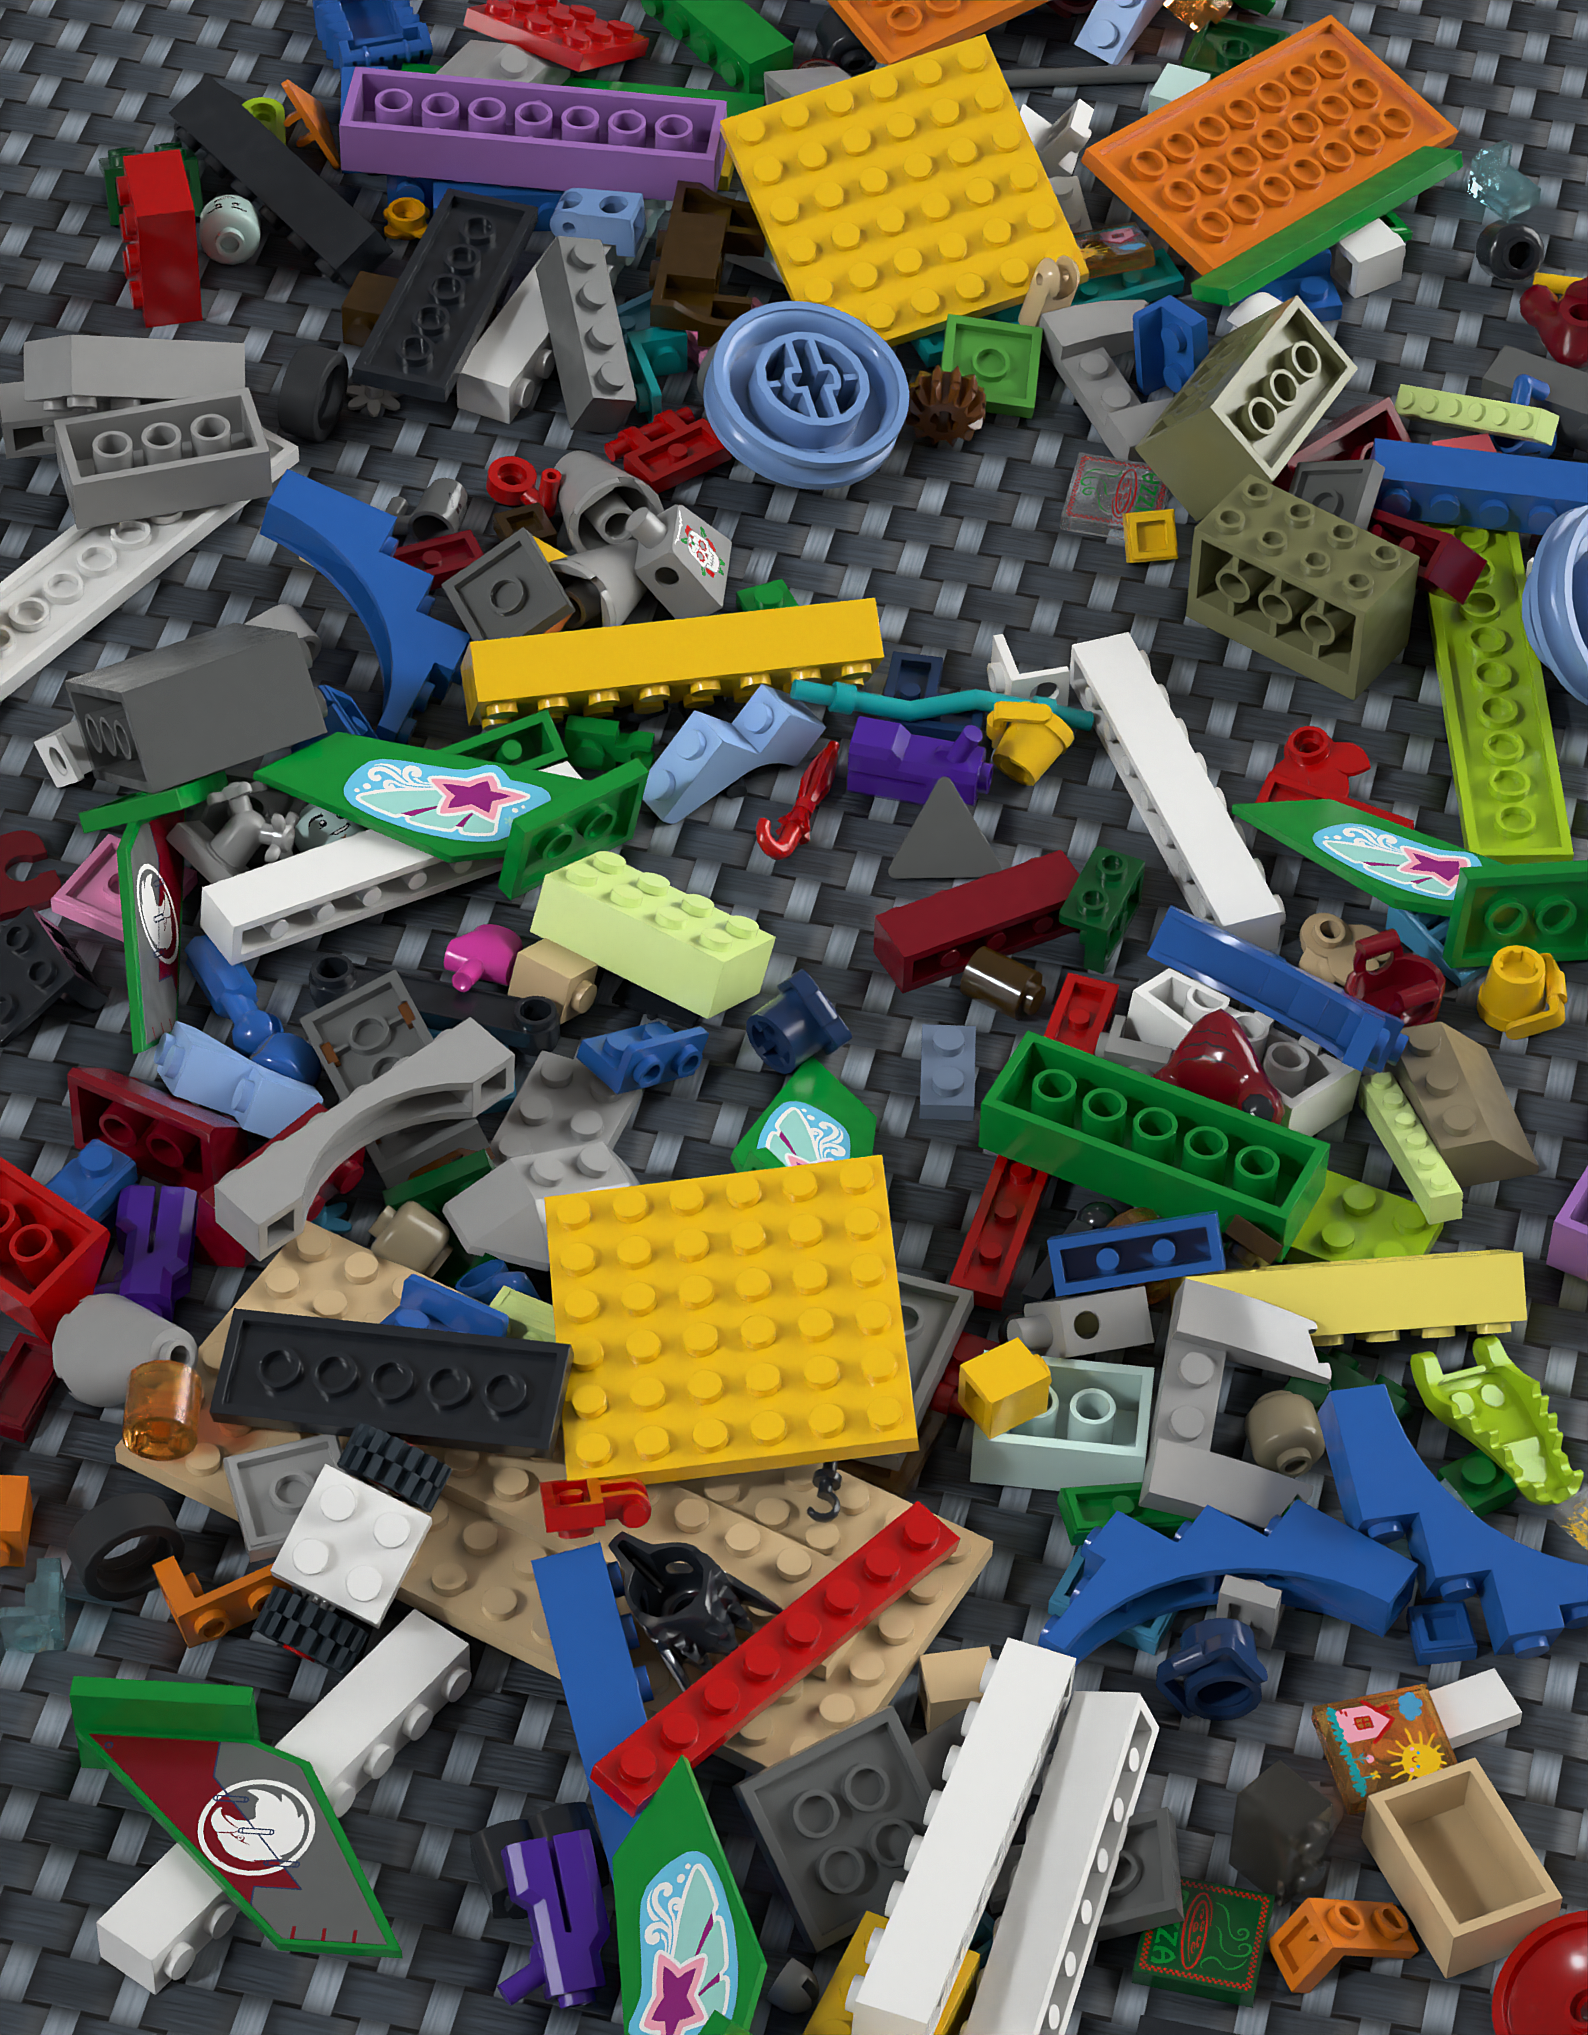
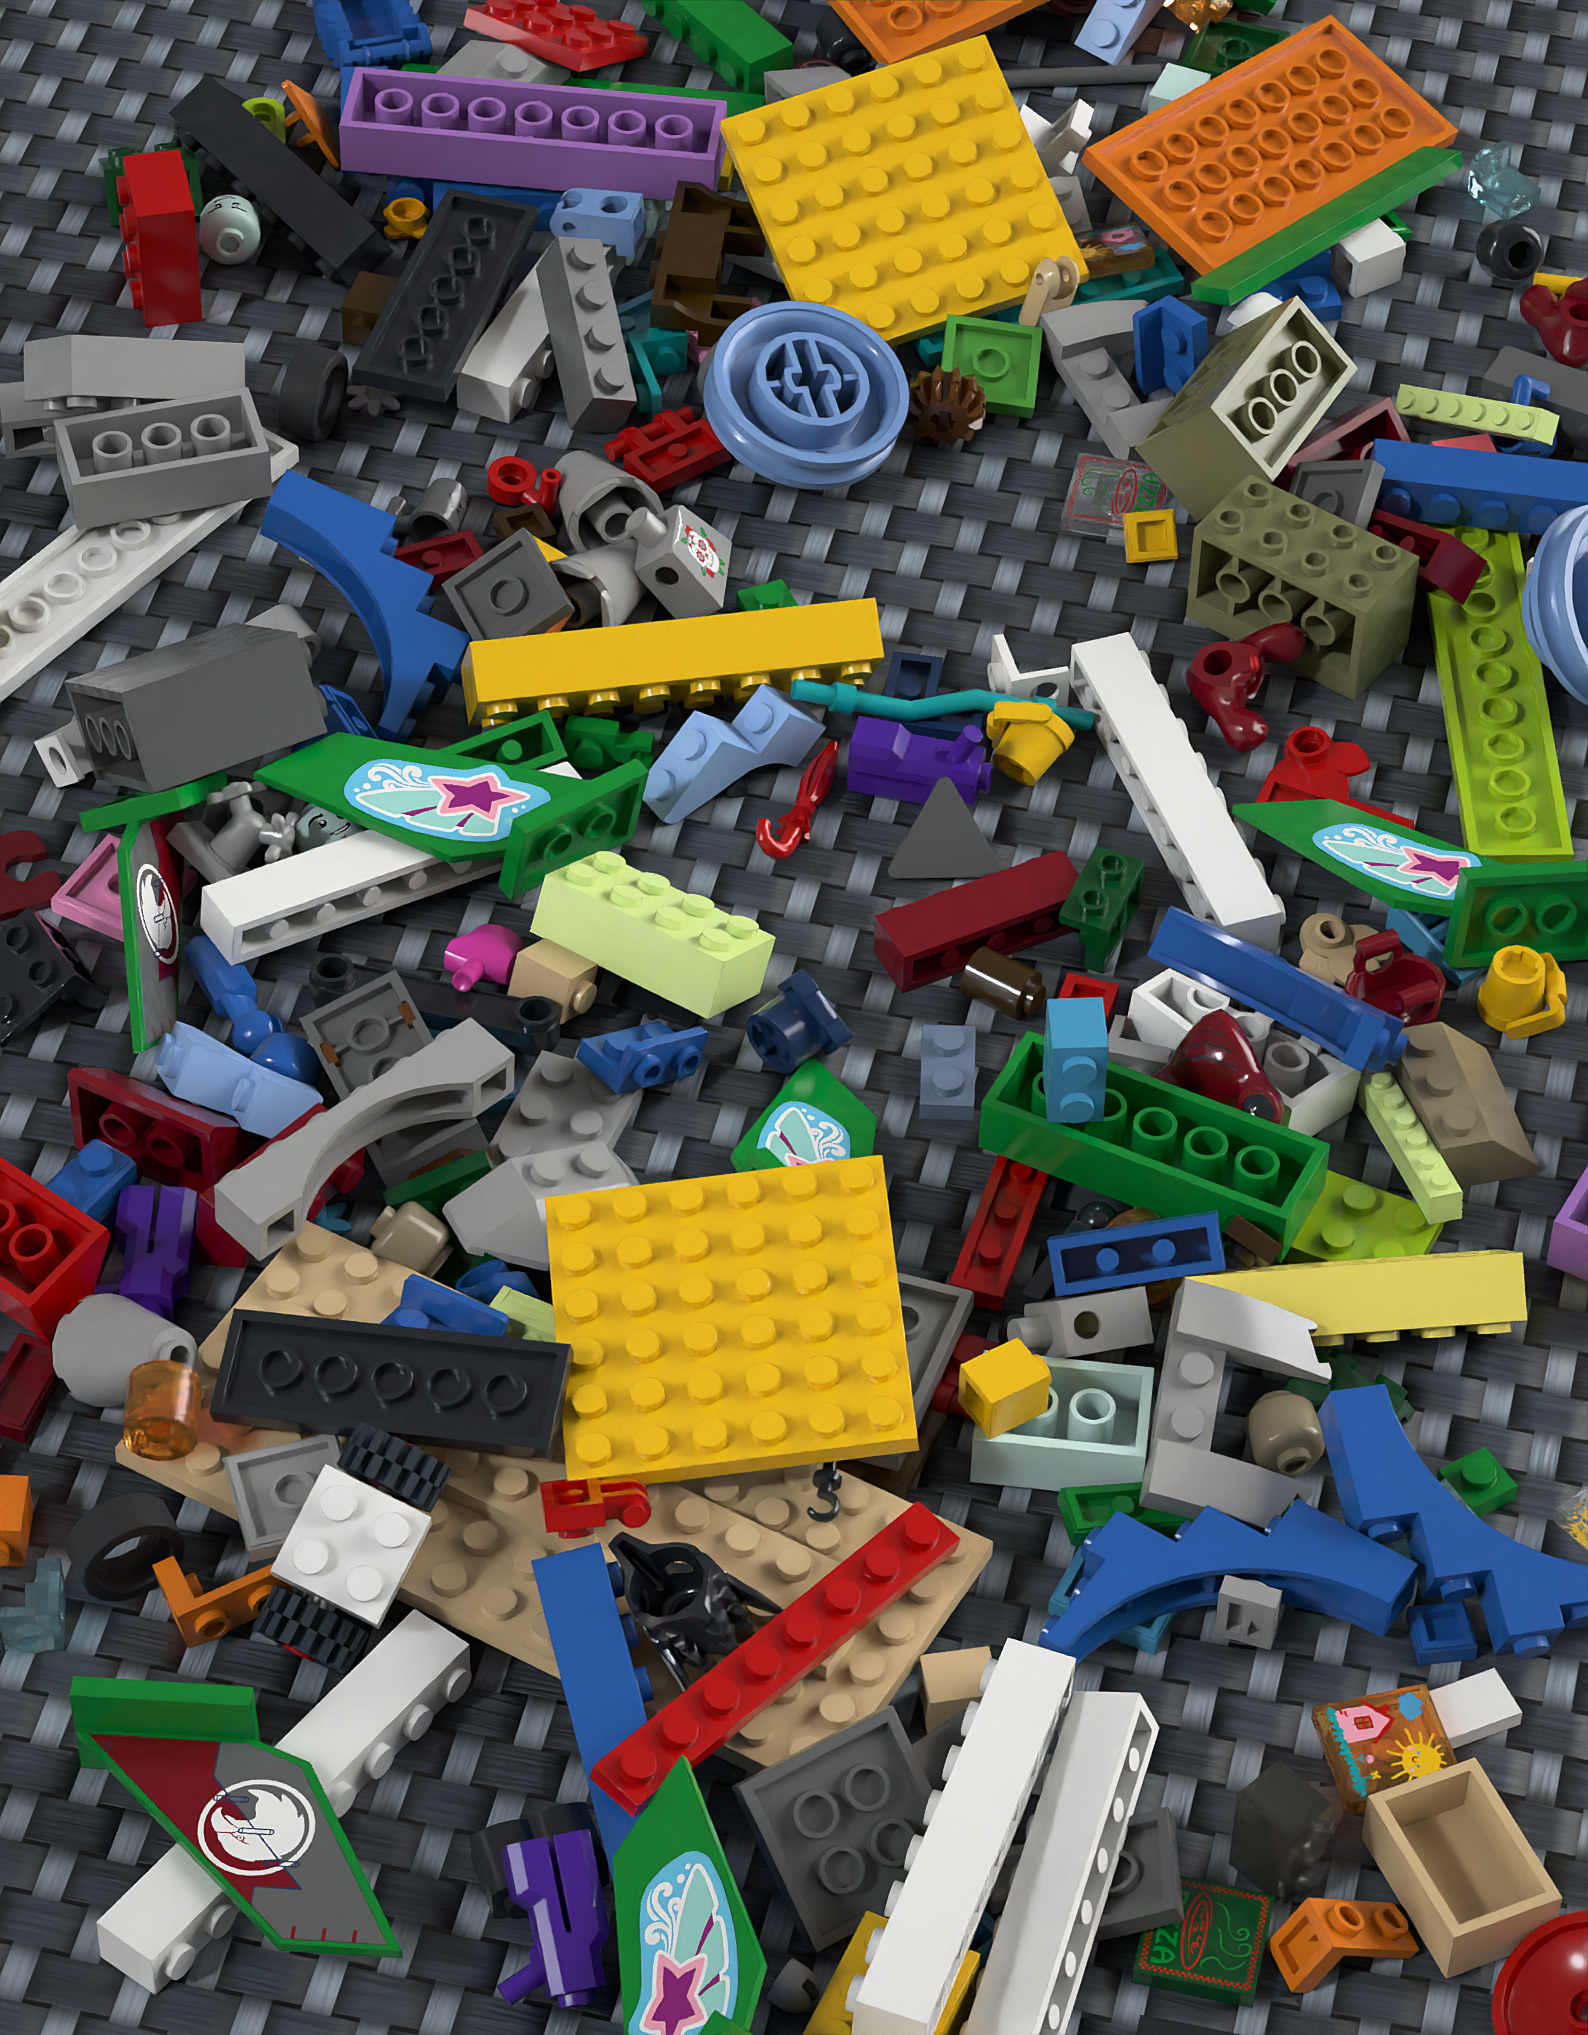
(1075, 1060): none -> dark azure brick
(1217, 1671): dark blue piece -> none
(1231, 674): none -> dark red head
(1503, 1417): lime animal -> none

